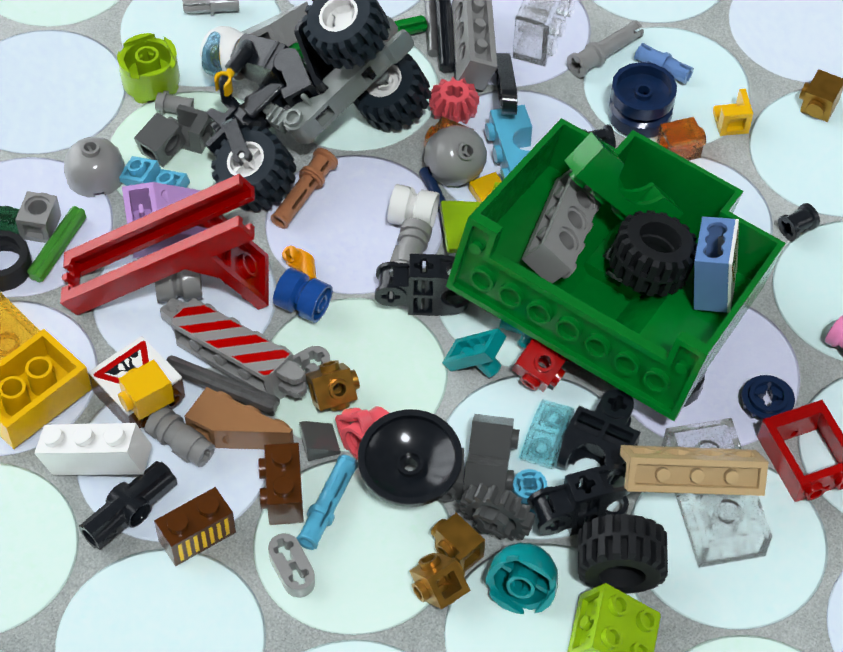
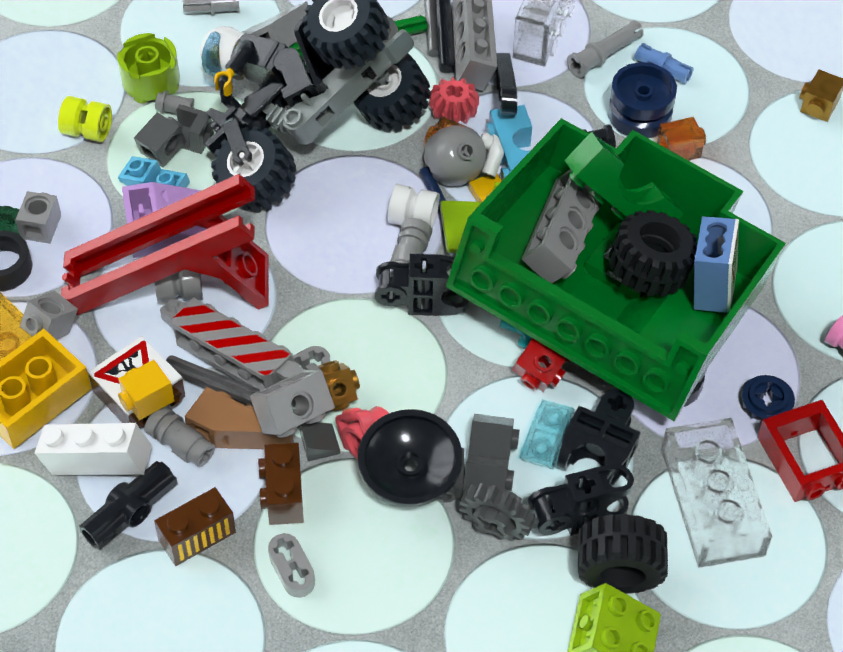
(49, 312): none -> light grey brick
(56, 244): bright green axle -> none
(89, 119): none -> neon yellow wheel
(93, 166): light grey cylinder -> none
(274, 403): none -> light grey brick
(298, 293): blue wheel -> none
(300, 260): light orange arm -> none
(311, 178): nougat pin -> none
(321, 513): medium azure pin -> none
(439, 580): pearl gold brick -> none
(458, 541): pearl gold brick -> none
(476, 350): teal tile -> none
(494, 154): none -> white arm
(523, 578): teal cylinder -> none
(527, 483): medium azure wheel -> none
(694, 470): tan fence -> none
(734, 118): yellow panel -> none
(804, 218): black bush -> none

